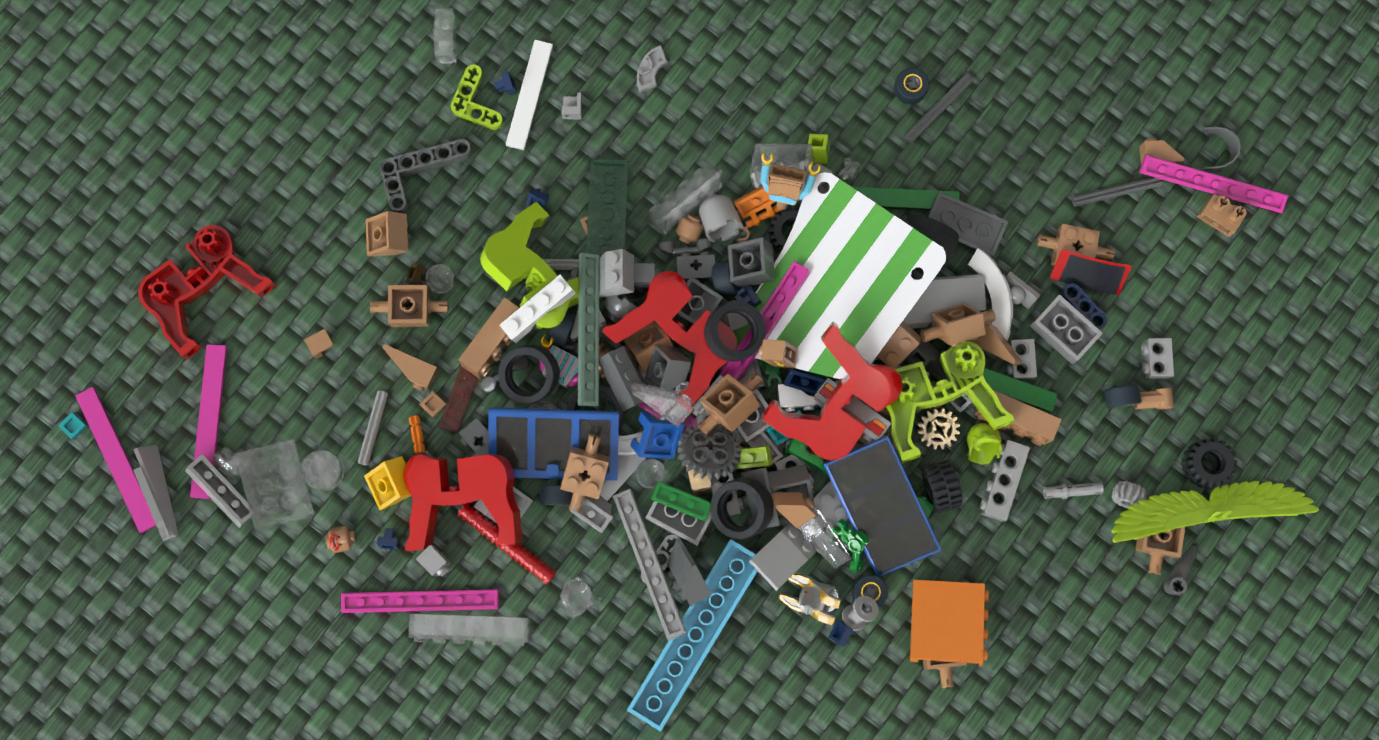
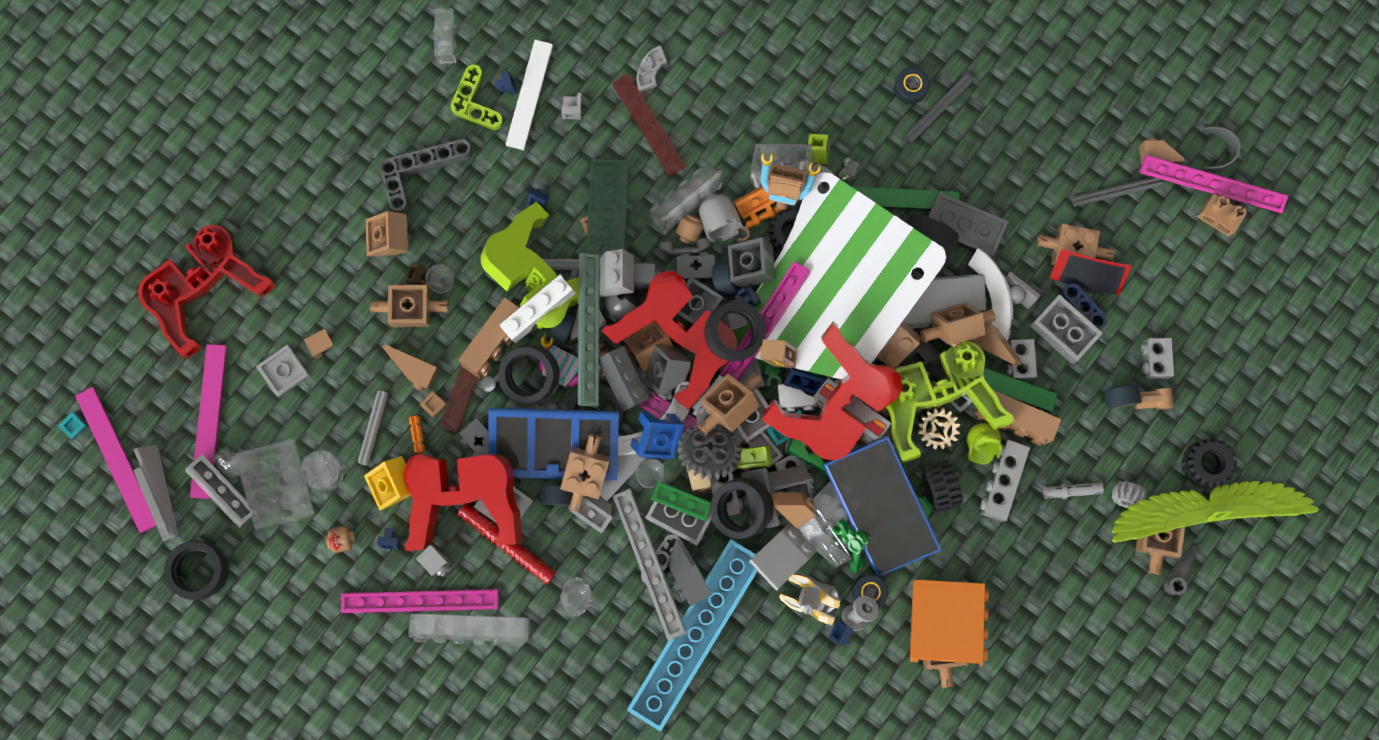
(173, 563): none -> black tyre
(283, 371): none -> light grey tile
(648, 125): none -> clear red tile
(665, 401): clear slope -> none

